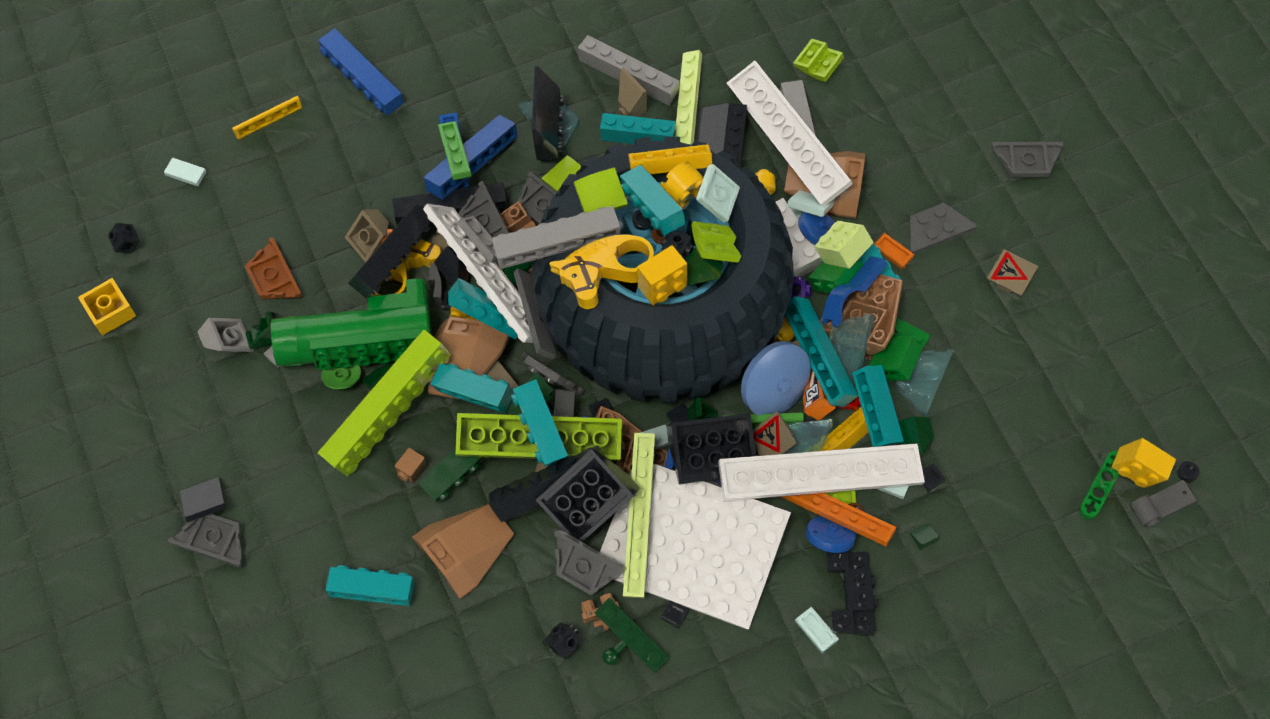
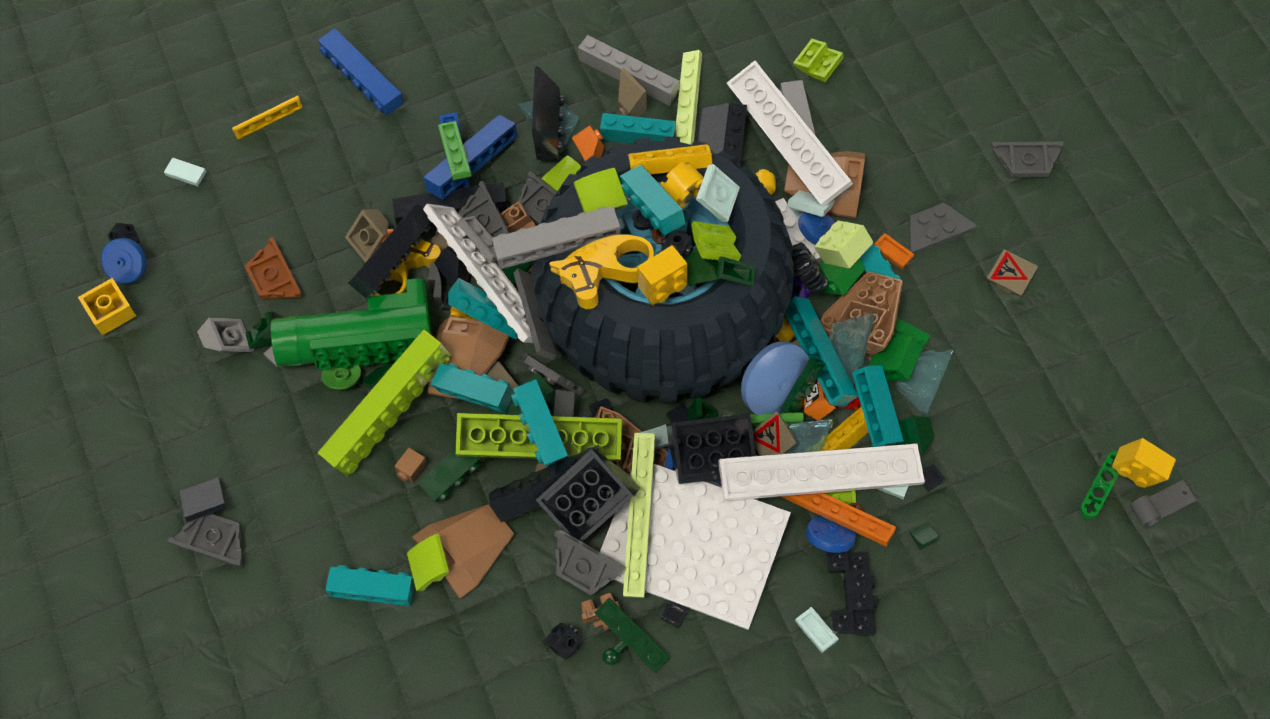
(123, 260): none -> blue wheel
(427, 562): none -> lime slope
(589, 143): none -> orange slope
(736, 271): none -> dark green slope
(803, 386): none -> dark green plate
(808, 268): none -> black gear
(860, 282): blue piece -> none
(1188, 471): black tile -> none

